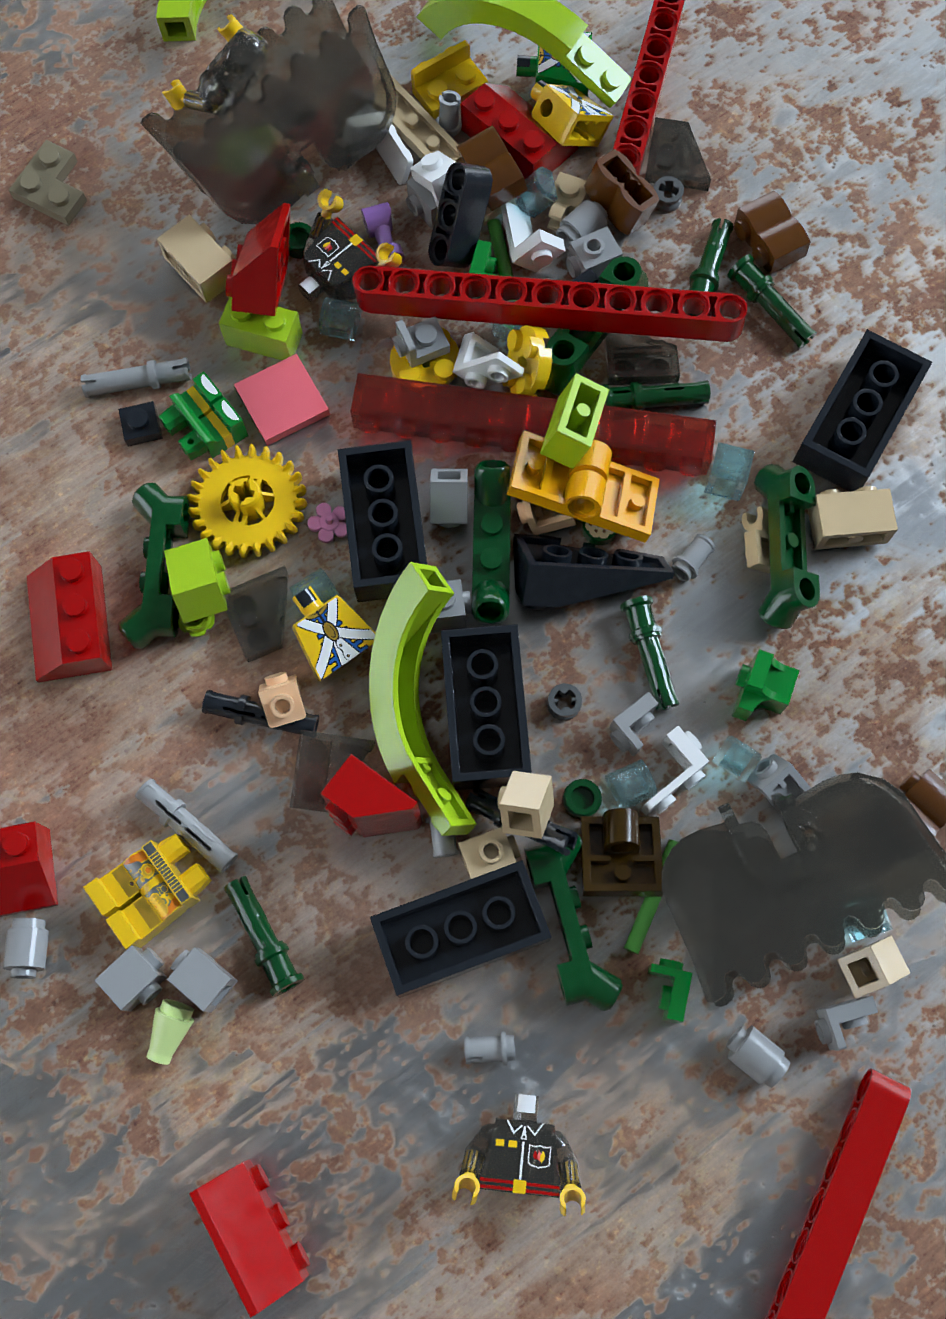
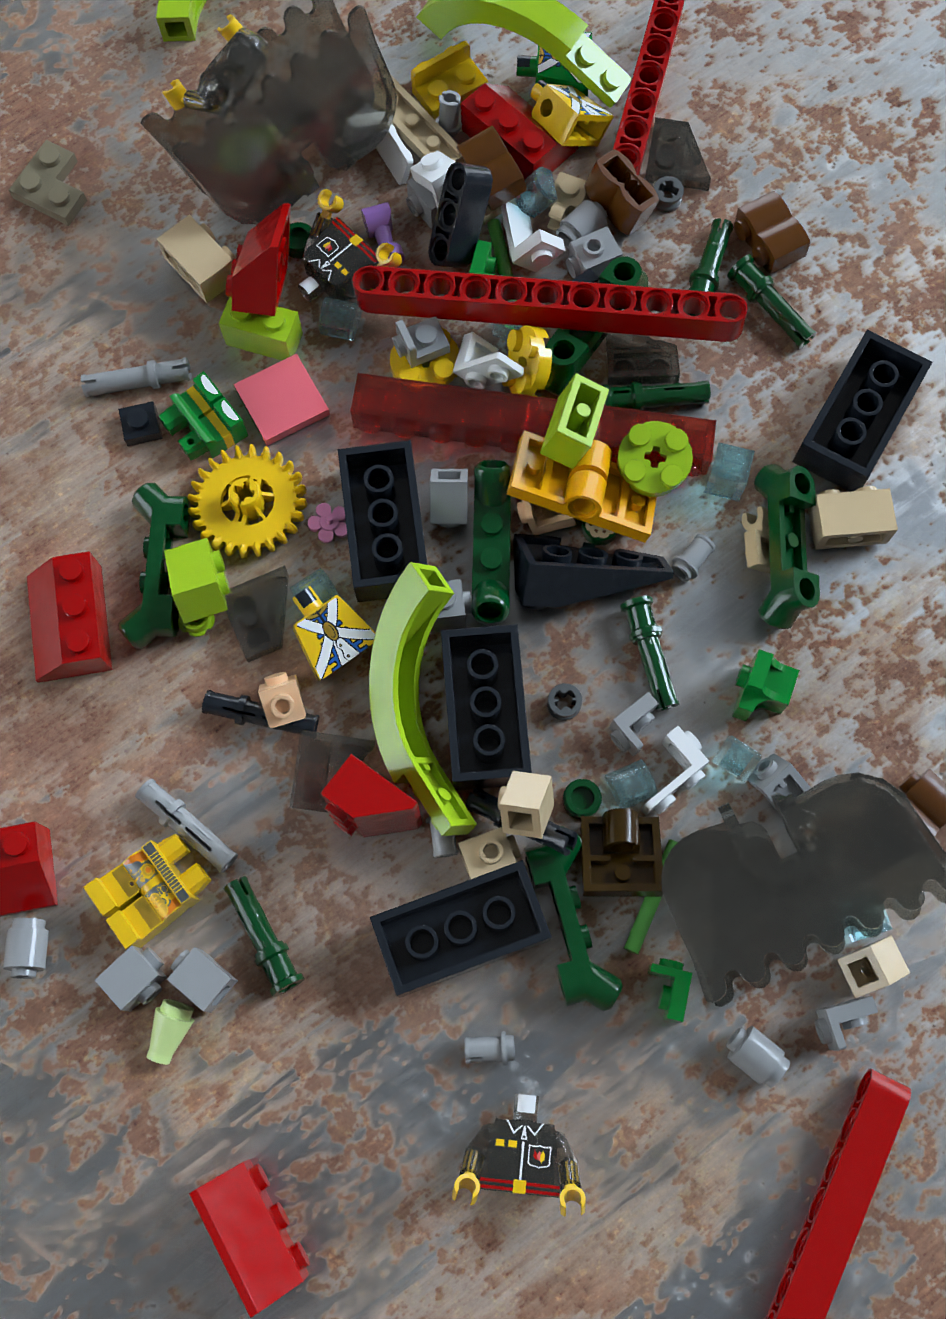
(670, 443): none -> lime plate

